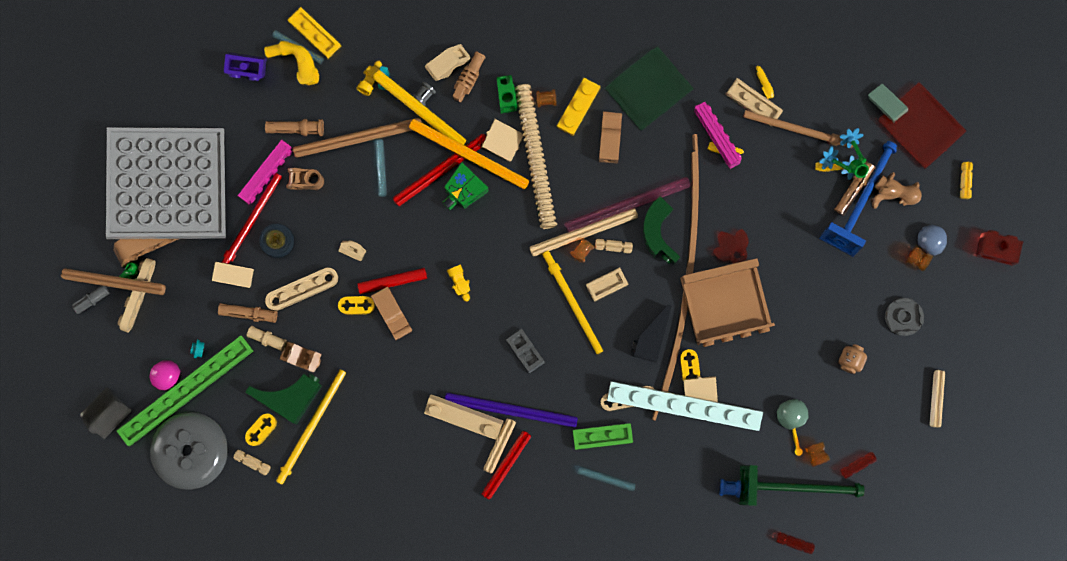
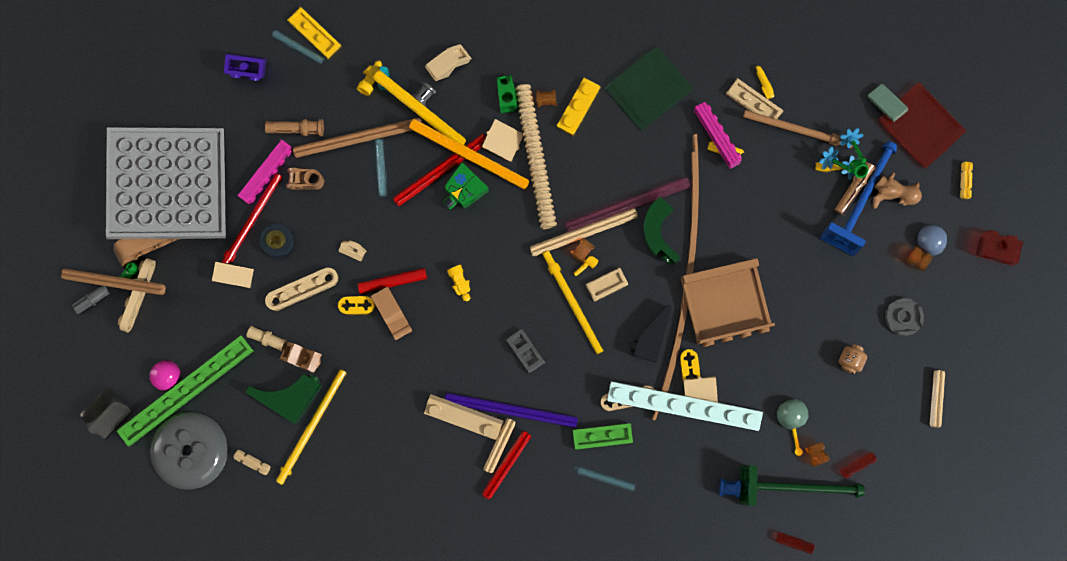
(197, 349): teal plate -> none
(256, 314): medium nougat pin -> none
(258, 426): yellow beam -> none
(306, 72): yellow piece -> none
(468, 77): medium nougat hinge -> none
(590, 261): none -> yellow hand
(610, 137): medium nougat piece -> none
(611, 245): tan axle -> none
(730, 244): clear red plate -> none

